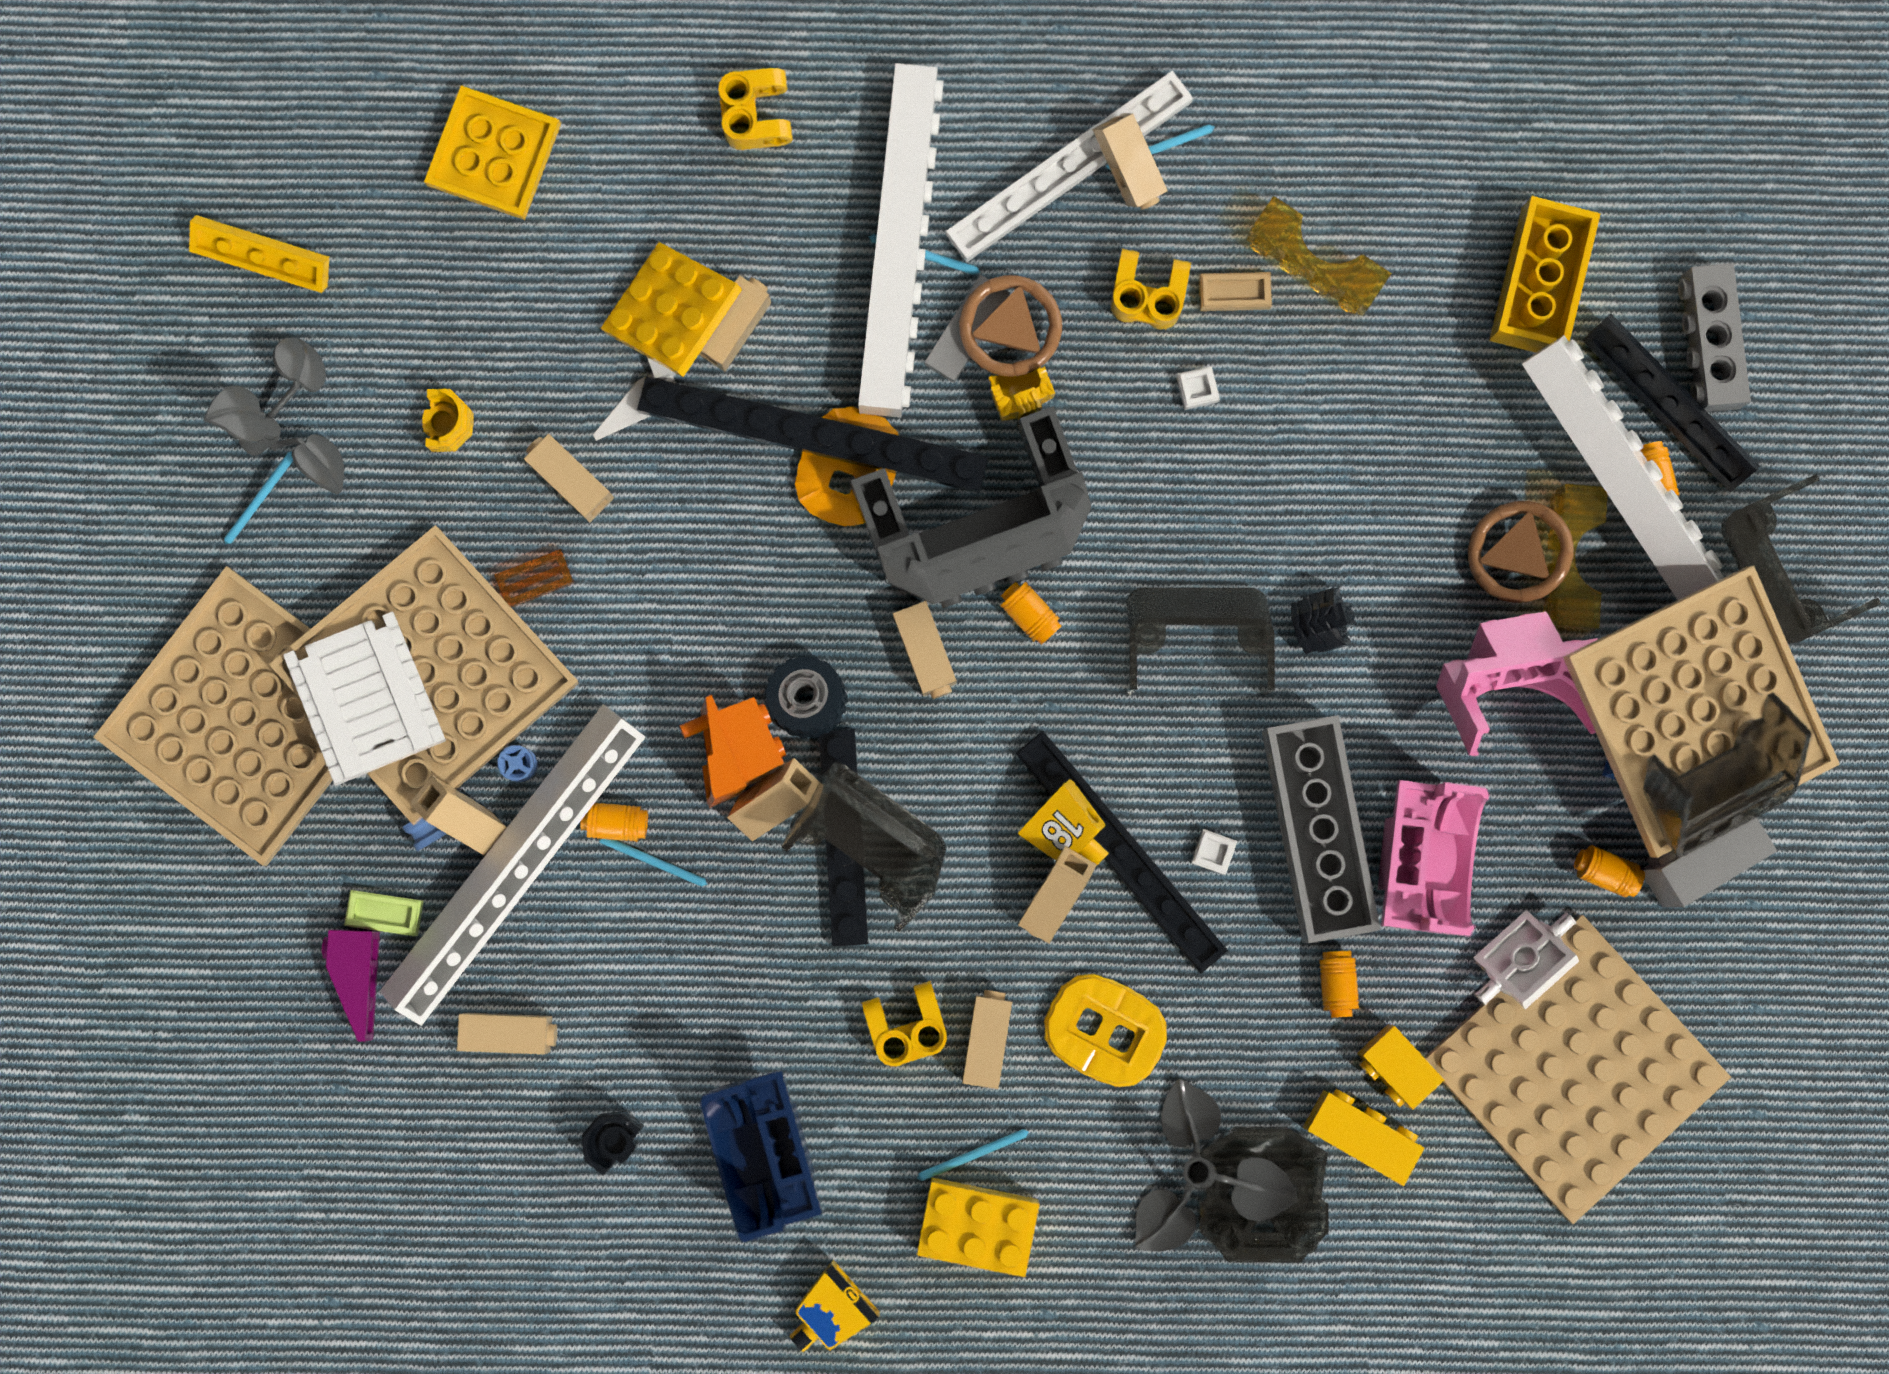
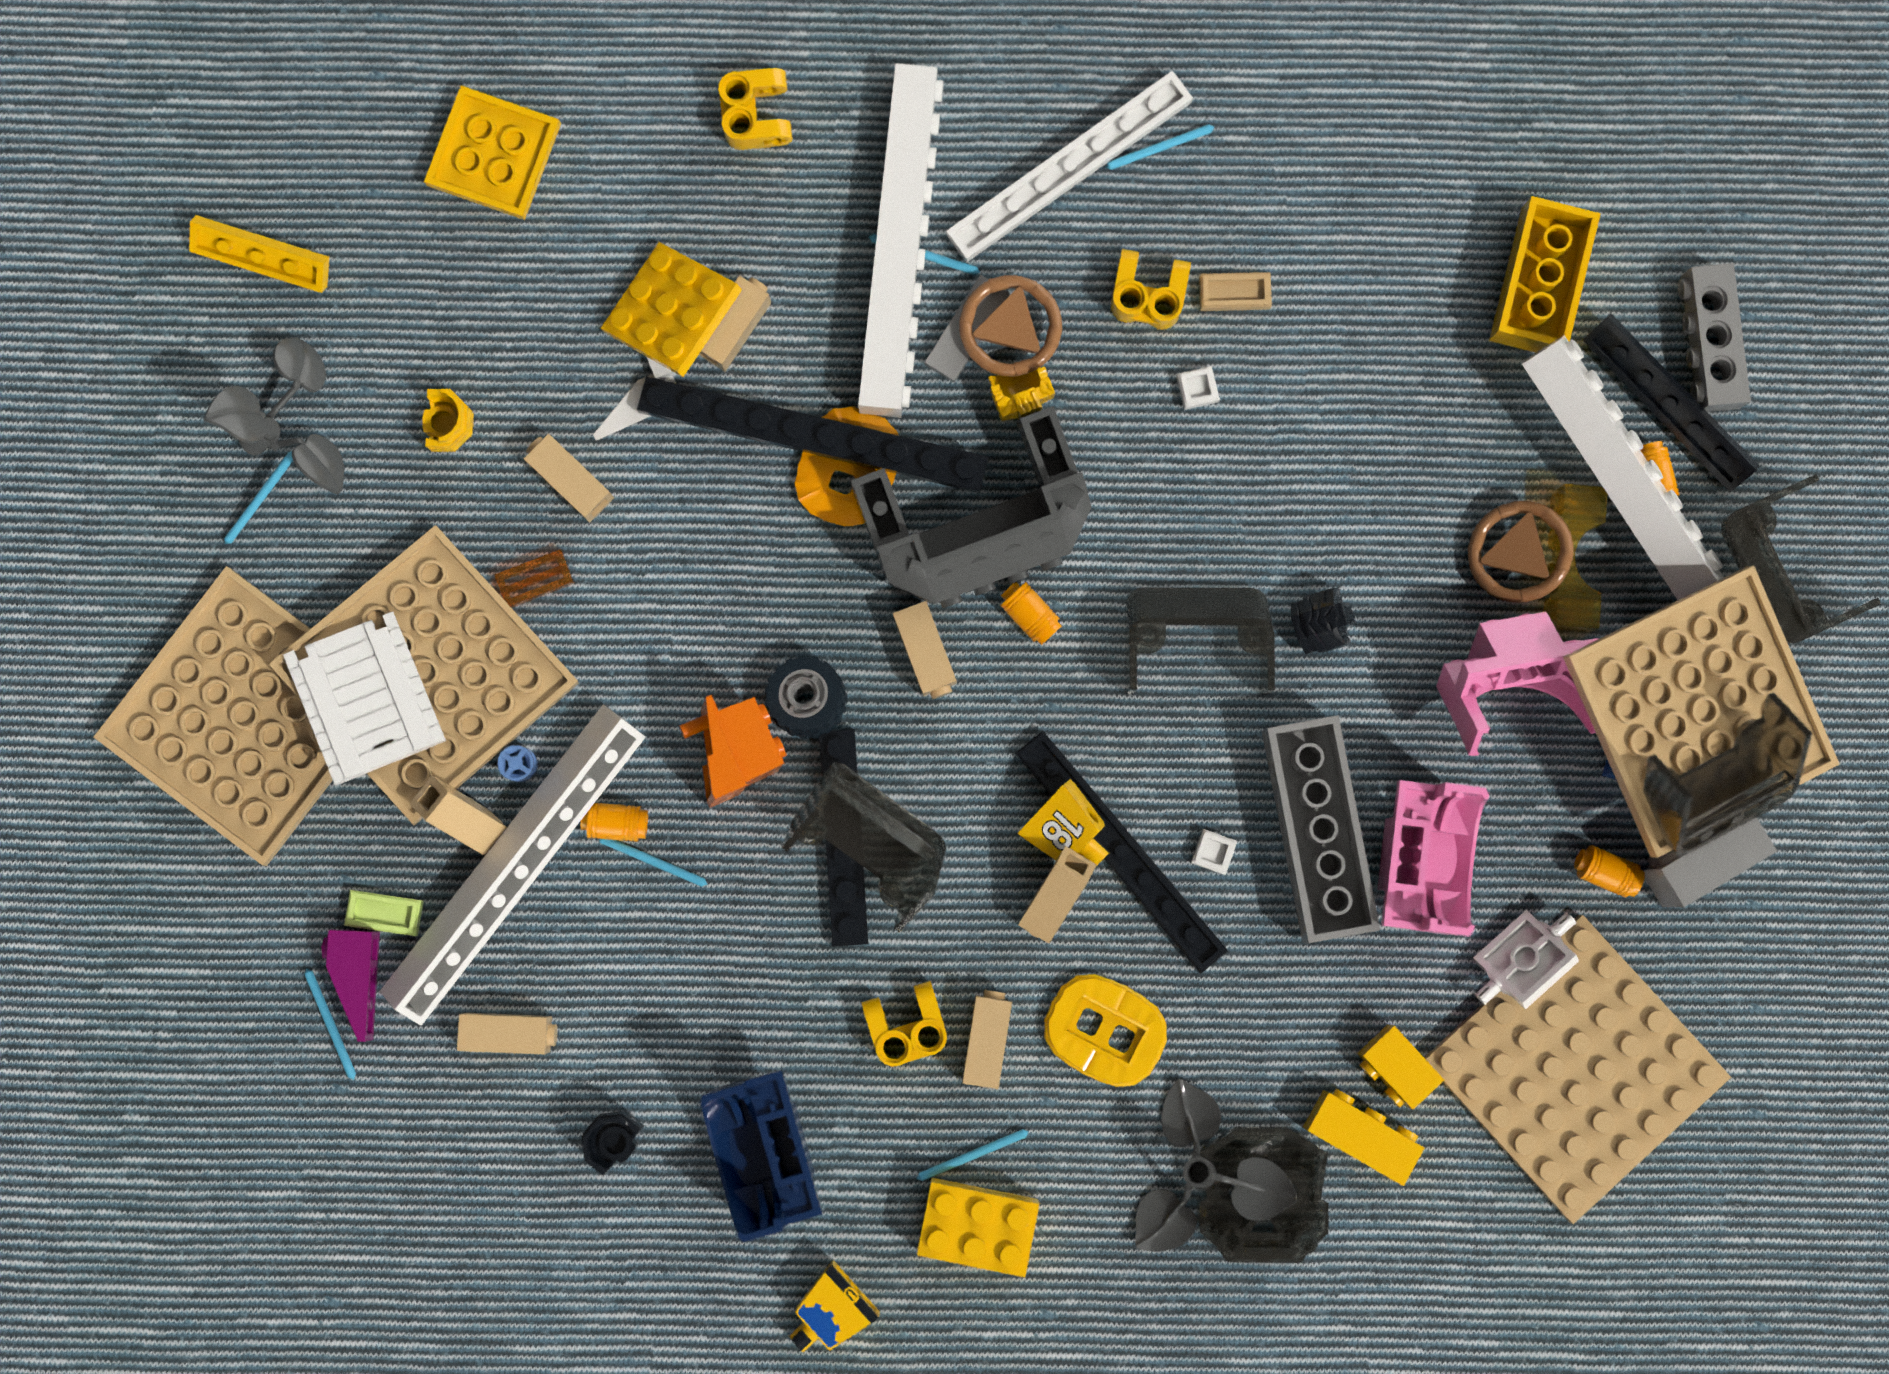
(330, 1024): none -> medium azure axle
(423, 833): medium blue wheel -> none
(773, 799): tan brick -> none
(1130, 161): tan brick -> none
(1280, 236): clear yellow arch -> none
(1339, 983): light orange head -> none

